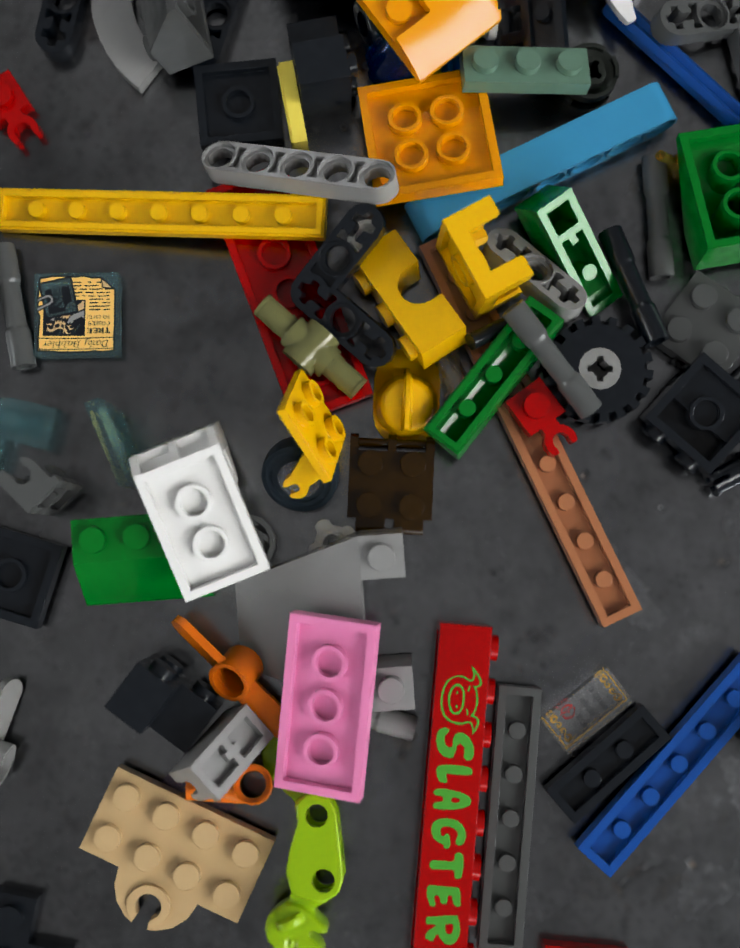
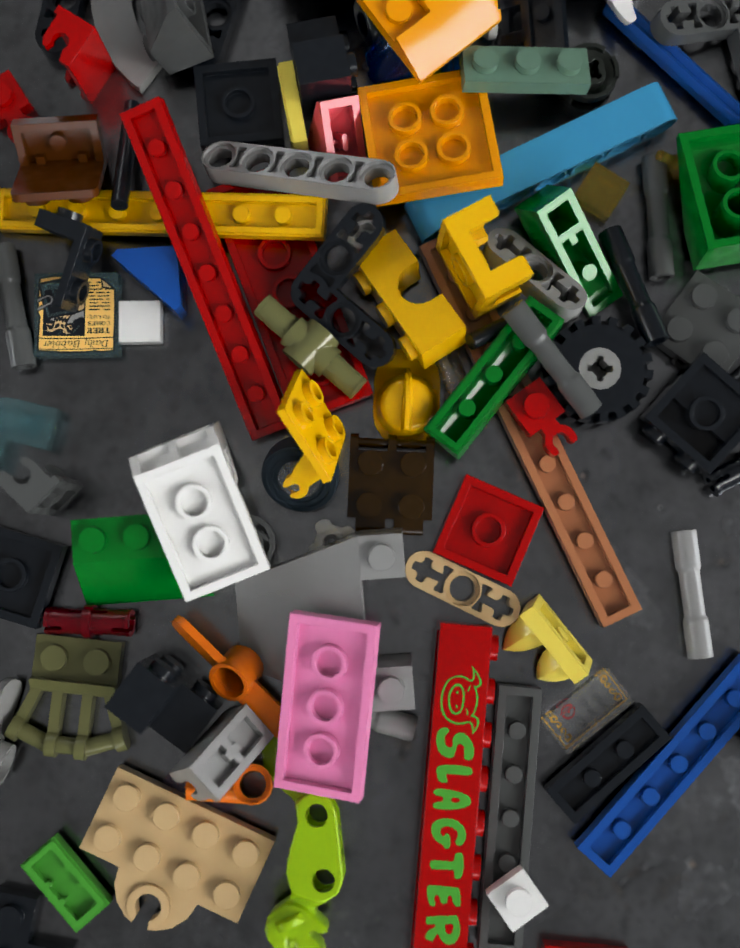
(58, 159): none -> reddish brown bracket
(67, 882): none -> bright green plate
(76, 667): none -> olive plate
(83, 254): none -> black bracket
(85, 54): none -> red hinge
(89, 621): none -> dark red pin
(114, 439): clear light blue tile -> none
(123, 167): none -> black bar
(141, 322): none -> white tile
(159, 273): none -> blue slope
(205, 265): none -> red plate
(337, 129): none -> coral slope
(488, 530): none -> red plate
(495, 591): none -> tan beam
(516, 898): none -> white plate
(563, 653): none -> light yellow tile
(601, 191): none -> clear yellow tile
(695, 621): none -> light grey piece

